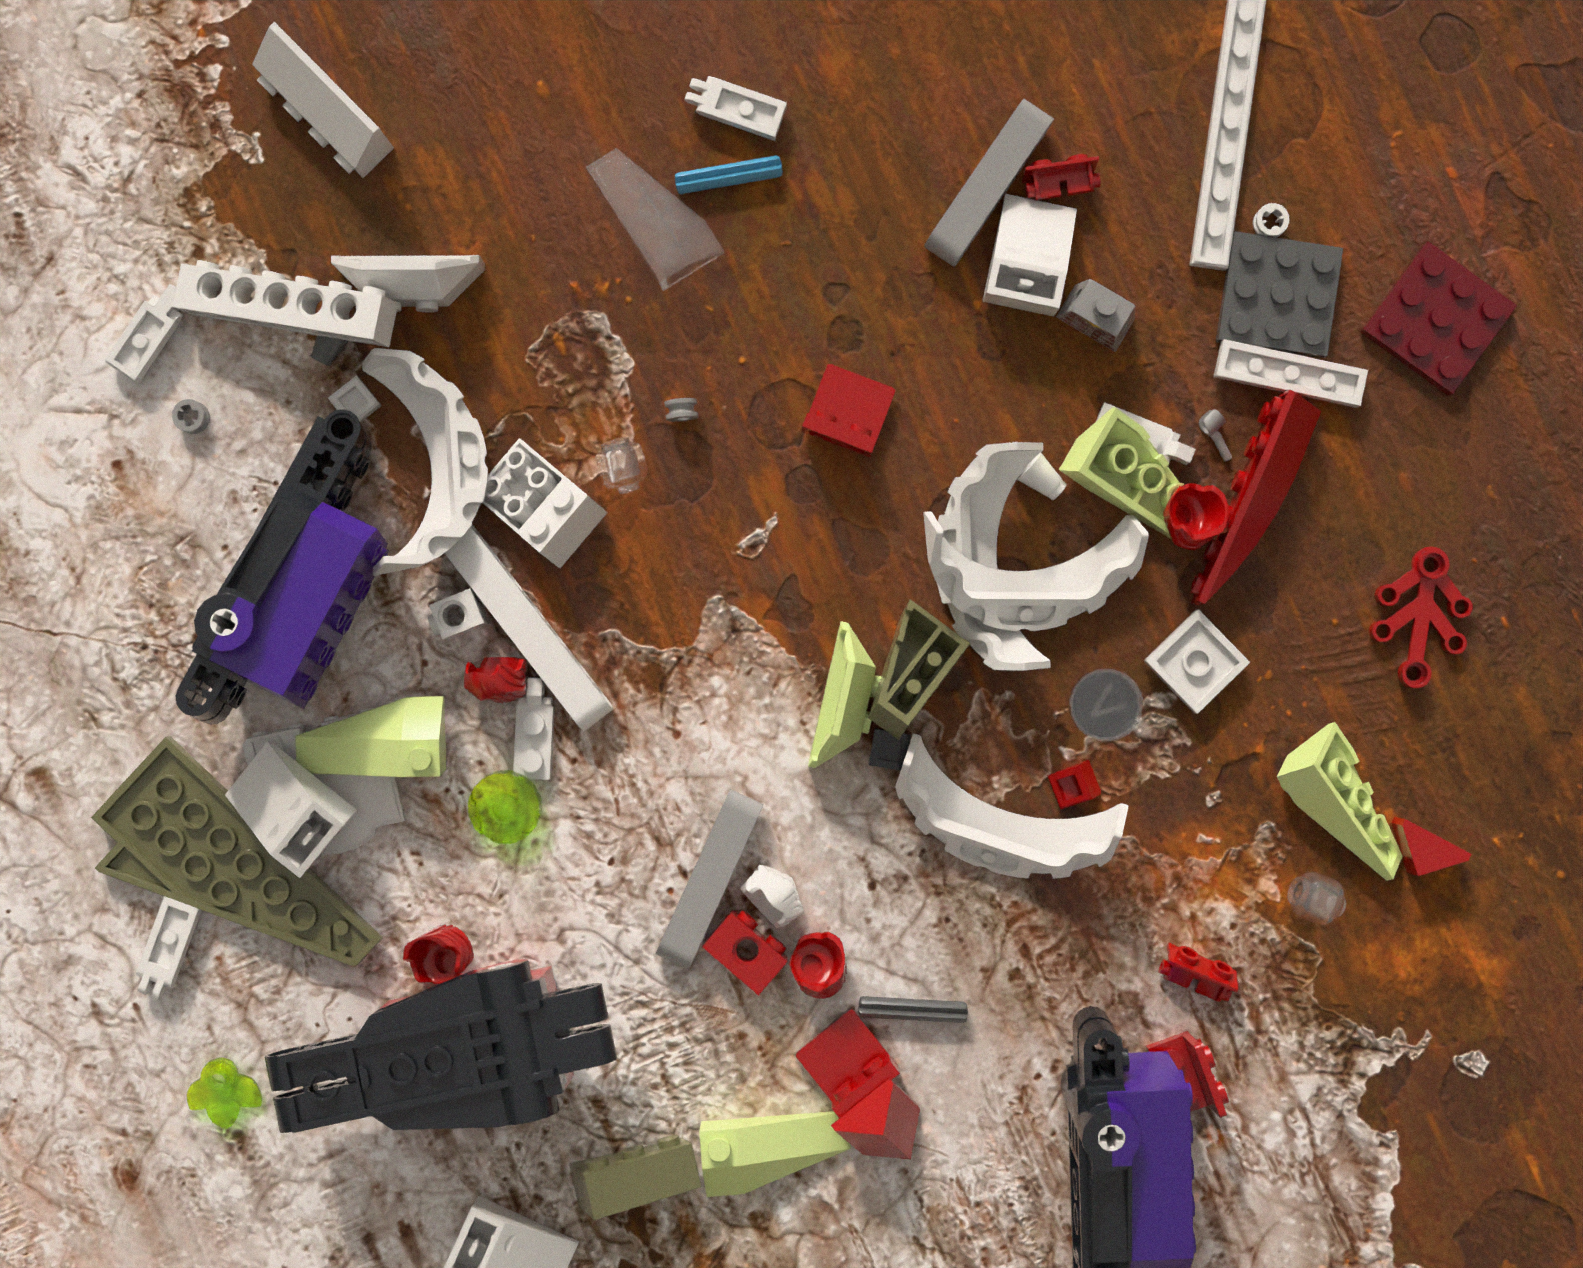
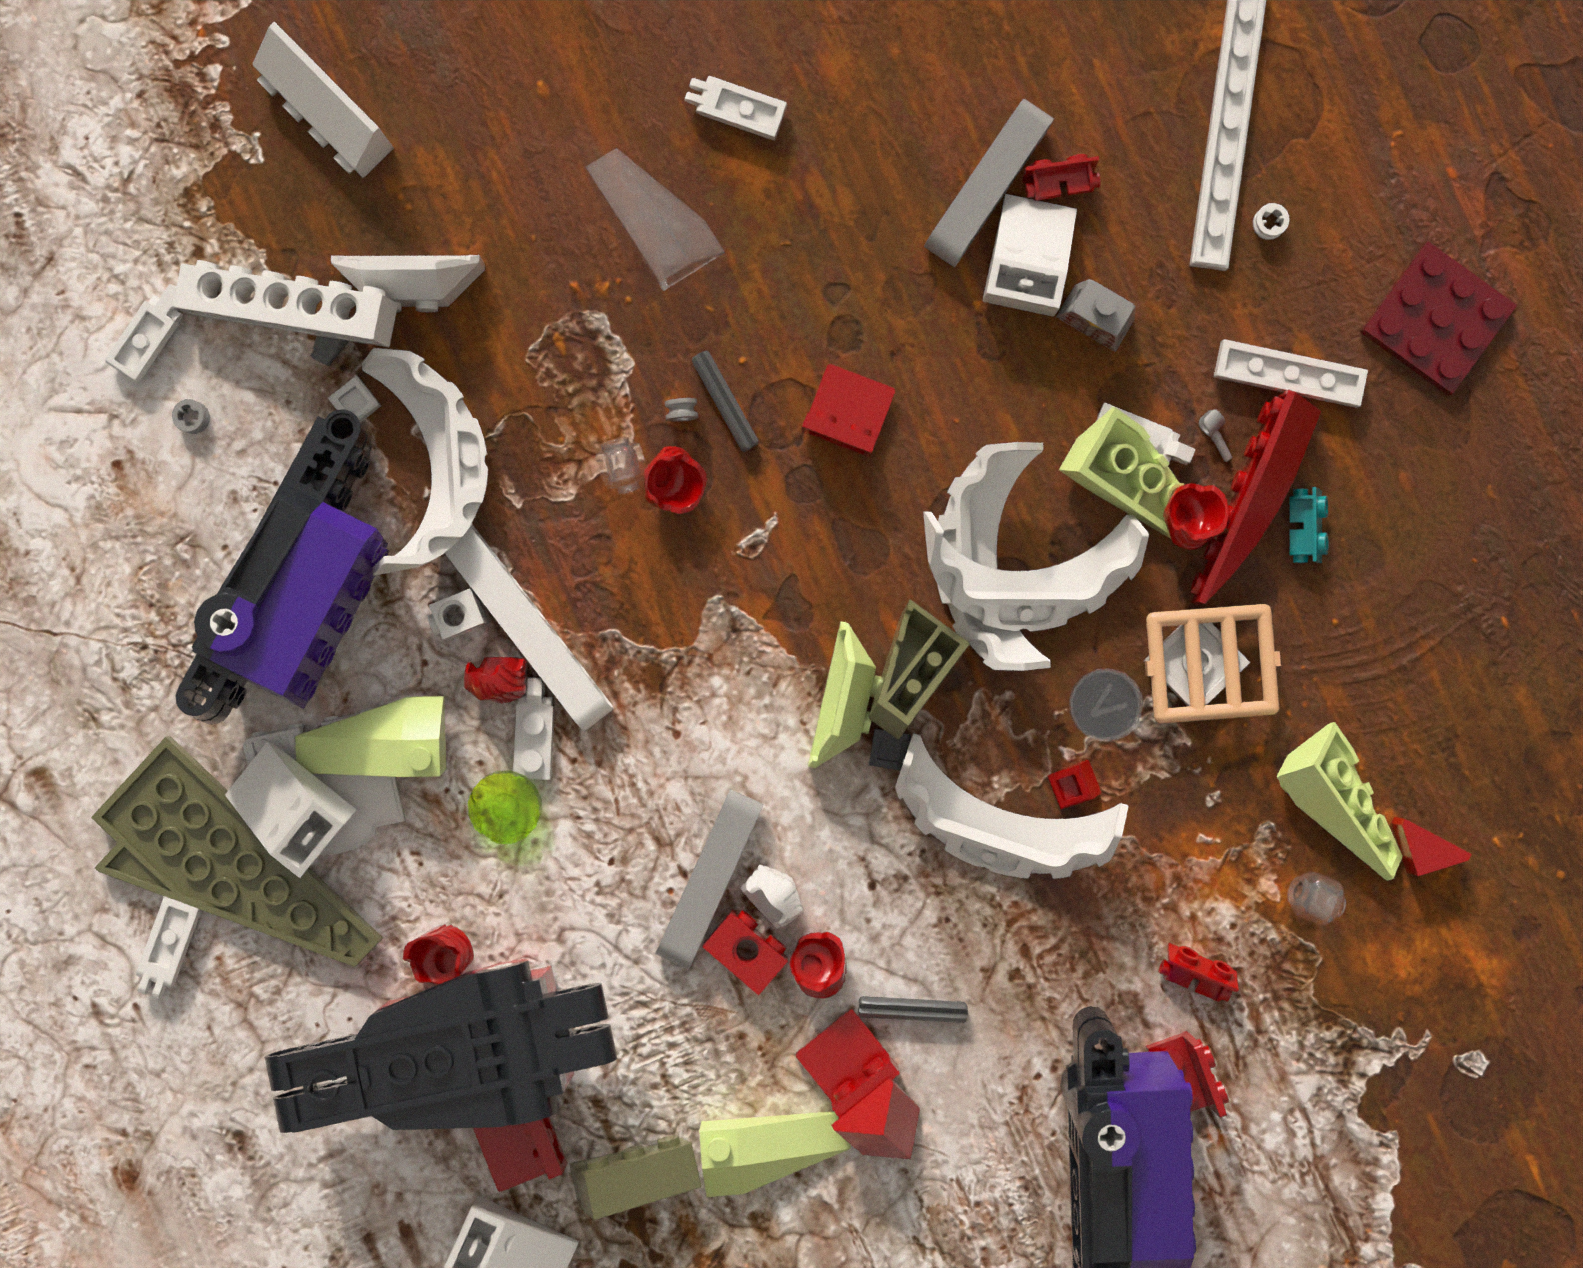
(225, 1097): clear neon green plate -> none
(521, 1152): none -> red bracket
(540, 503): white slope -> none
(674, 481): none -> red hair
(725, 401): none -> dark grey axle
(728, 174): dark azure axle -> none
(1042, 477): white cone -> none
(1198, 710): none -> light nougat bar
(1280, 294): dark grey plate -> none
(1310, 511): none -> teal hinge
(1423, 611): red plant -> none

